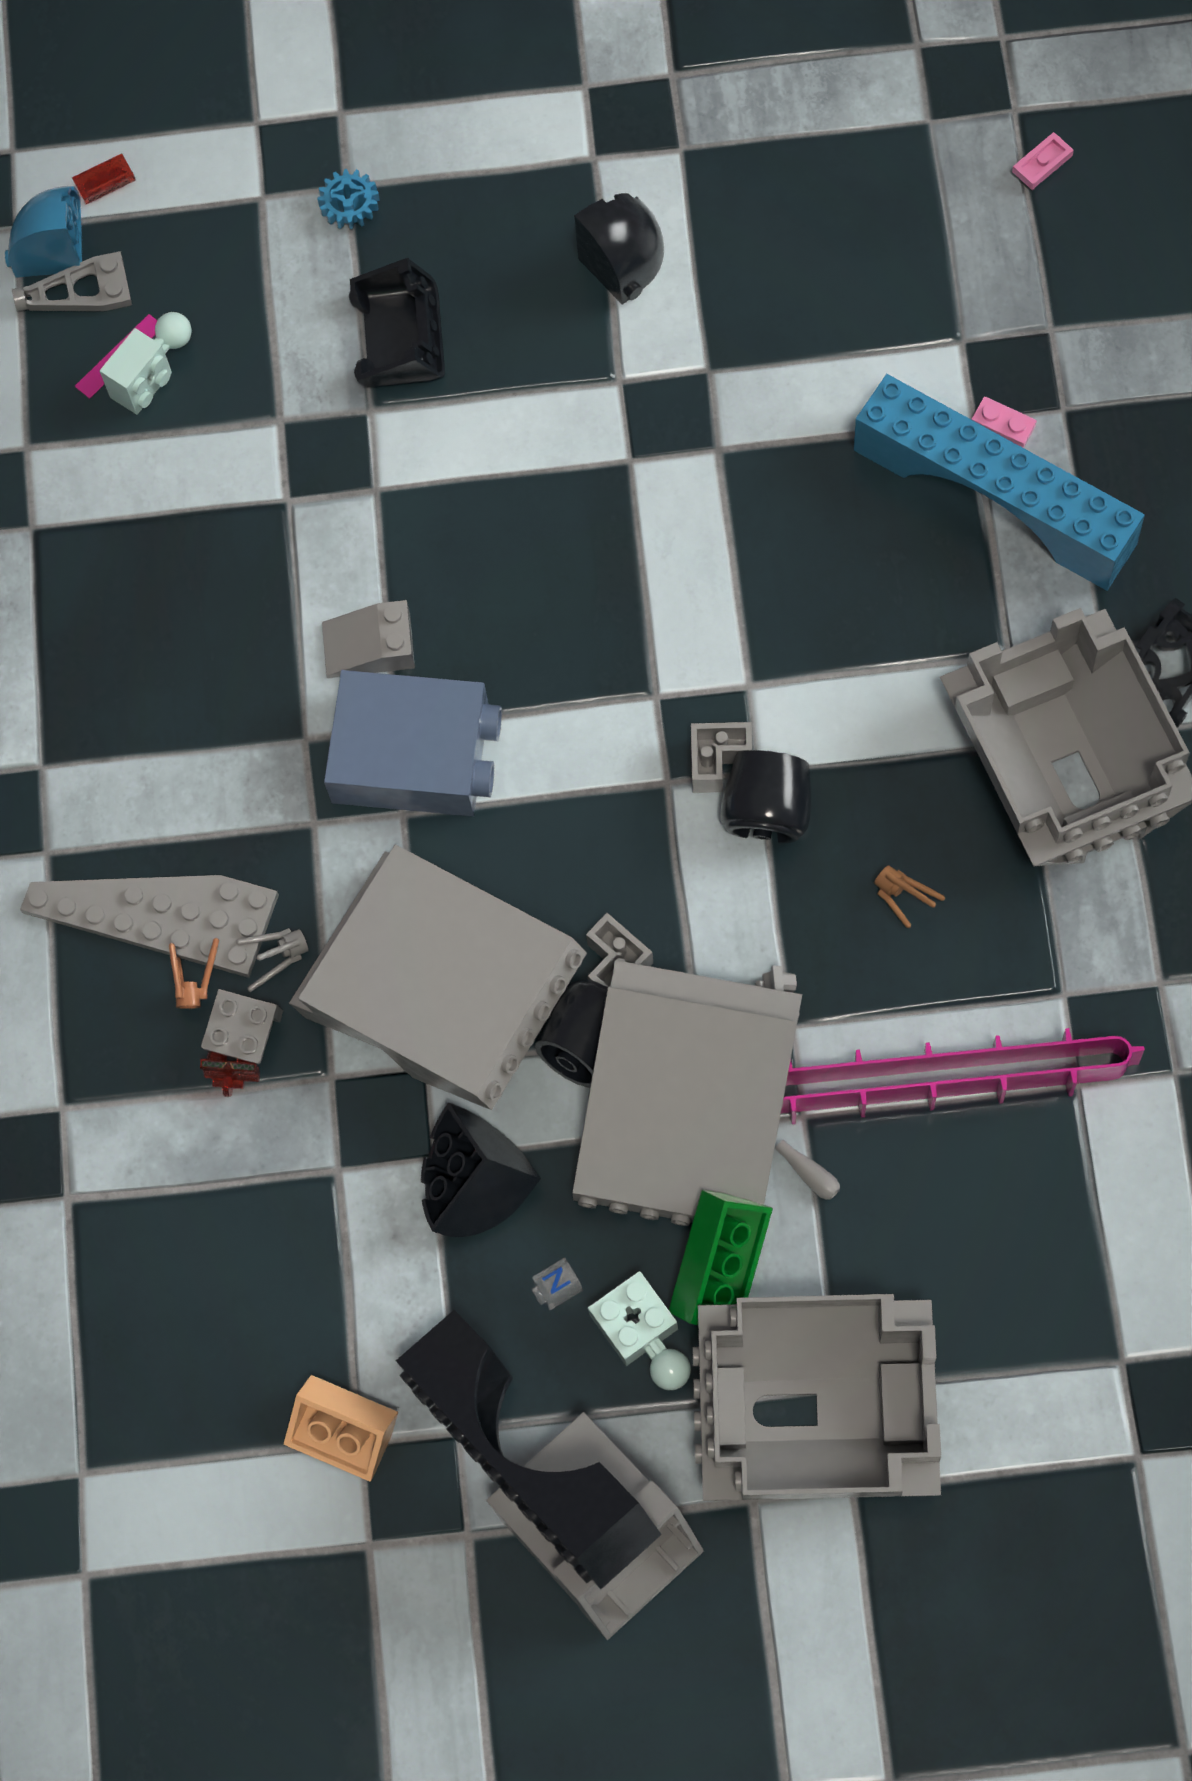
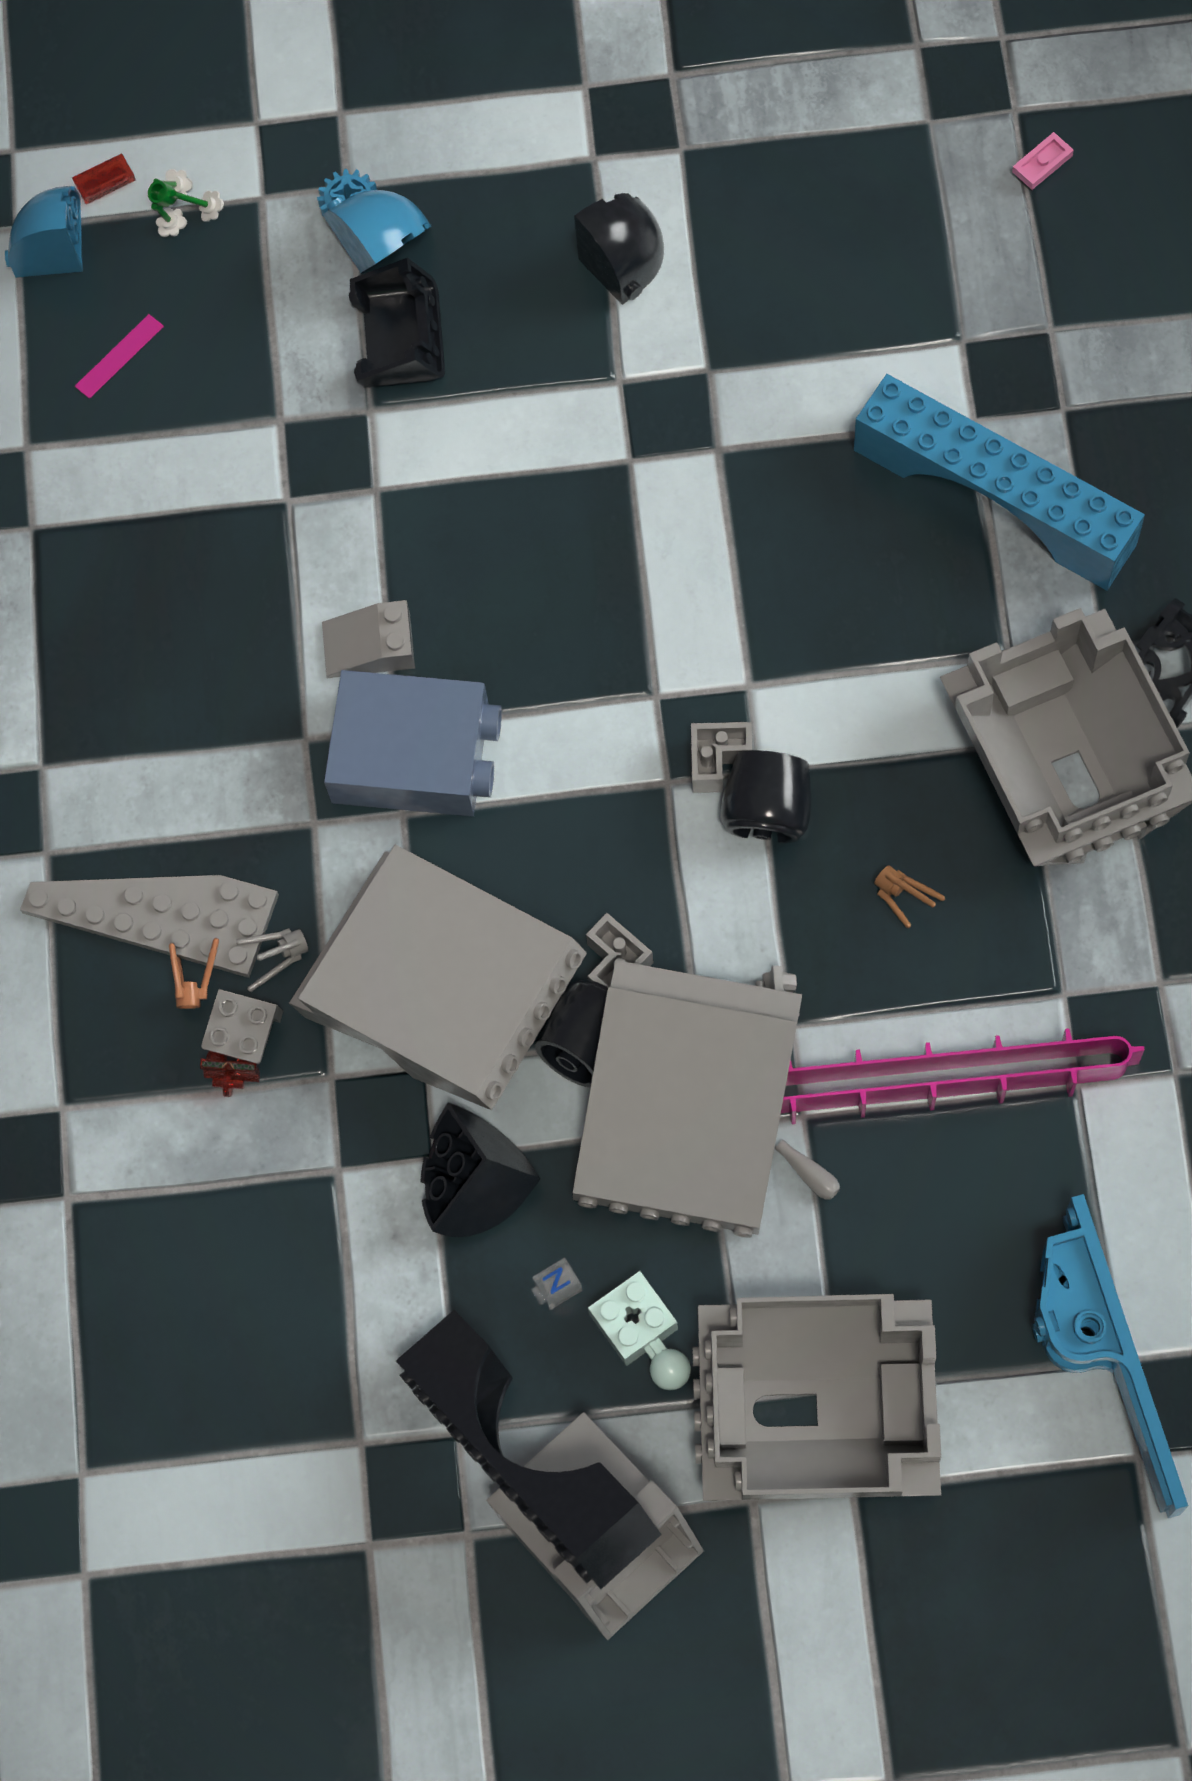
(111, 279): light grey plate -> none
(141, 364): light aqua brick -> none
(176, 187): none -> white plant
(340, 1427): light nougat slope -> none
(374, 224): none -> dark azure brick
(719, 1253): green slope -> none
(1004, 421): bright pink plate -> none
(1092, 1303): none -> dark azure piece

